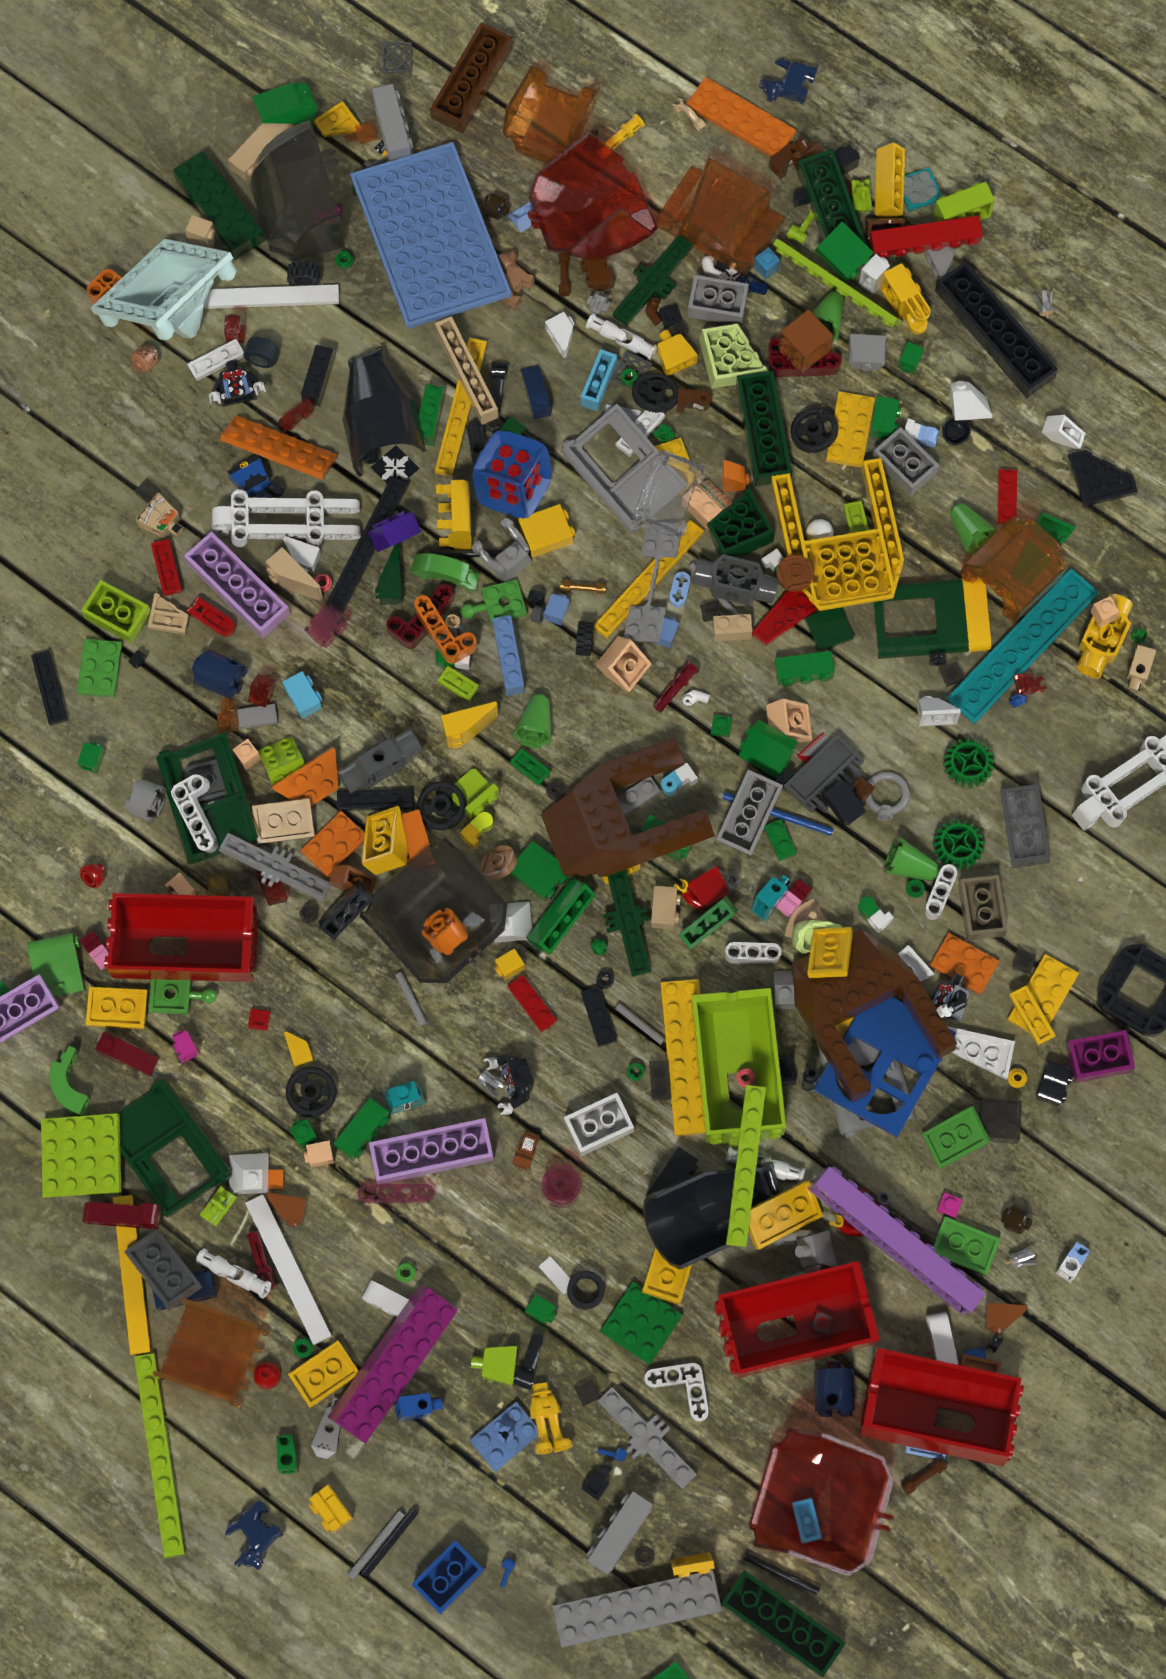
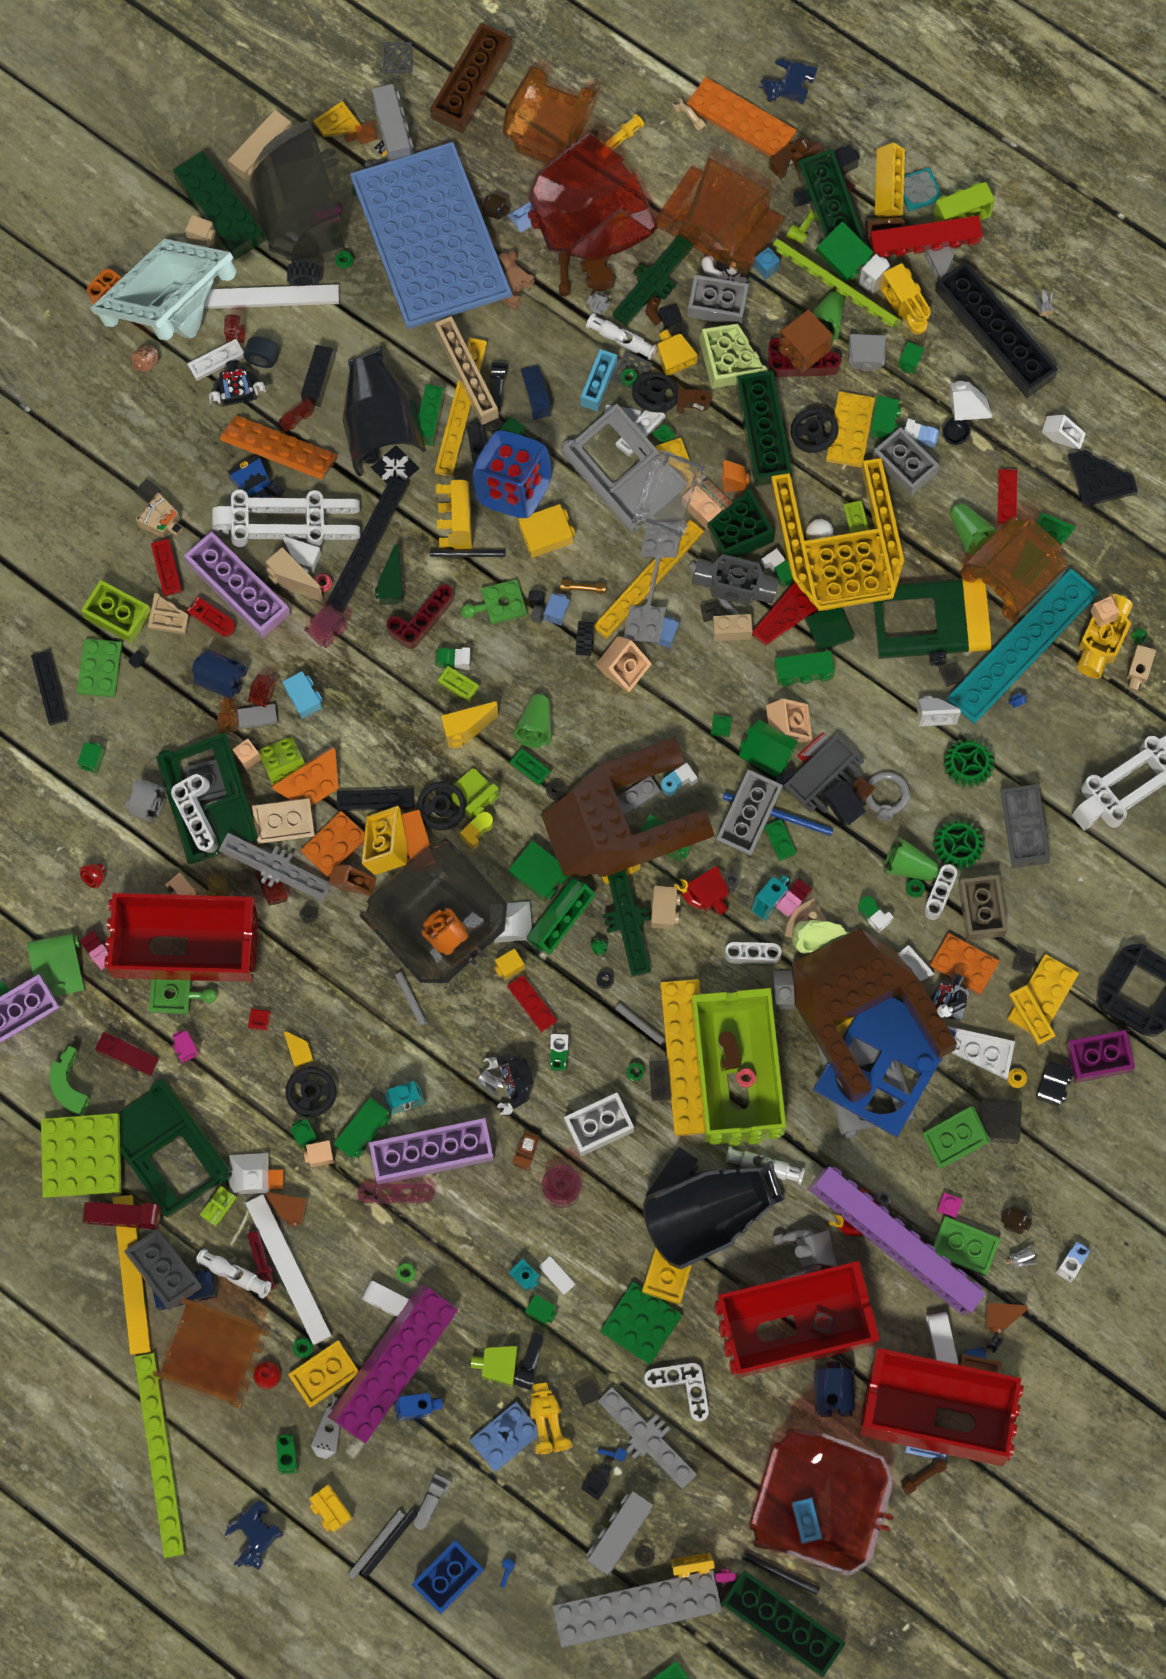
(116, 1008): yellow plate -> none
(286, 104): green slope -> none
(346, 910): black brick -> none
(380, 762): dark grey brick -> none
(394, 530): dark purple brick -> none
(437, 1488): none -> light grey piece
(439, 628): orange beam -> none
(446, 568): bright green arch -> none
(453, 622): tan piece -> none
(499, 862): medium nougat tile -> none
(508, 655): medium blue brick -> none
(510, 560): light grey torso -> none
(526, 1284): none -> teal brick
(558, 1052): none -> leg
(561, 332): white slope -> none
(598, 1016): black plate -> none
(600, 1287): black tyre -> none
(675, 589): light blue beam -> none
(680, 679): dark red pin -> none
(694, 696): white arm -> none
(708, 922): green brick -> none
(725, 1576): none -> dark pink plate
(729, 1047): none -> reddish brown leg
(746, 1166): lime plate -> none
(754, 286): clear blue axle -> none
(783, 1214): yellow plate -> none
(787, 1070): black bracket -> none
(795, 573): dark orange tile -> none
(810, 1077): black pin -> none
(830, 952): yellow plate -> none
(861, 195): lime hips -> none
(1027, 685): clear red plate -> none

